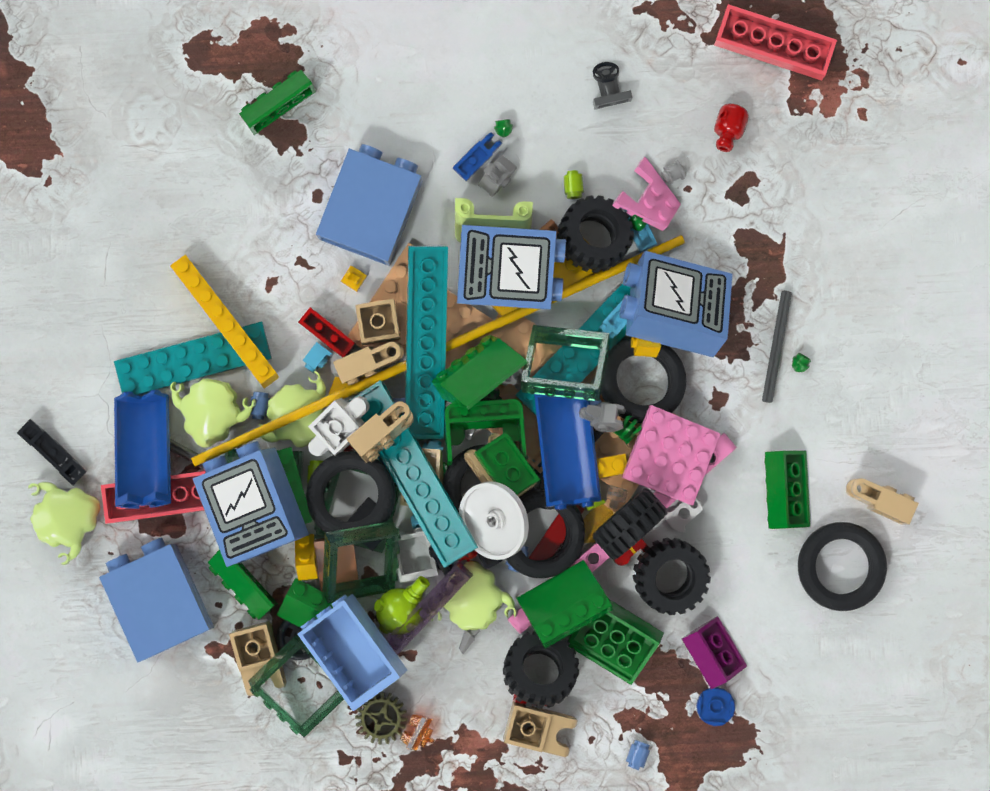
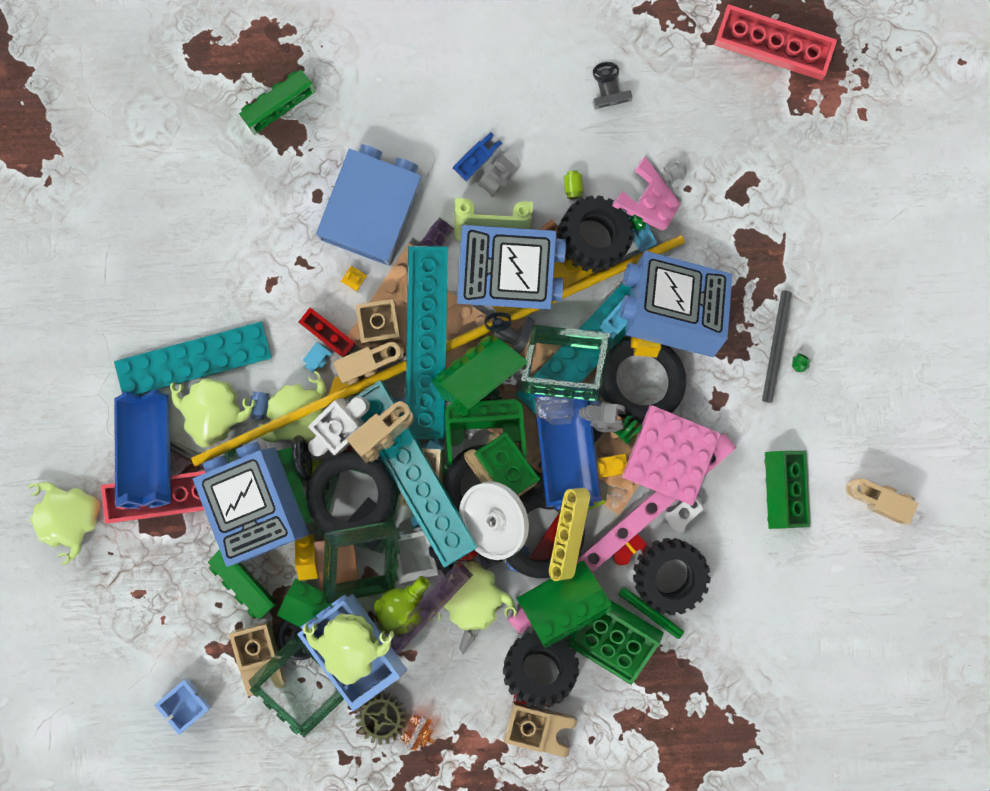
(52, 451): black slope -> none
(155, 599): medium blue brick -> none
(183, 705): none -> light blue piece
(224, 321): yellow brick -> none
(301, 458): none -> black plate
(348, 646): none -> yellowish green piece
(437, 234): none -> clear purple slope
(502, 330): none -> dark grey piece
(503, 127): green plate -> none
(555, 409): none -> clear slope
(569, 534): none -> light yellow beam
(594, 520): clear yellow tile -> none
(630, 524): black tyre -> none
(638, 755): medium blue brick -> none
(653, 614): none -> green axle
(714, 652): magenta slope -> none
(715, 706): blue tile -> none
(730, 125): red piece -> none
(876, 572): black tyre -> none

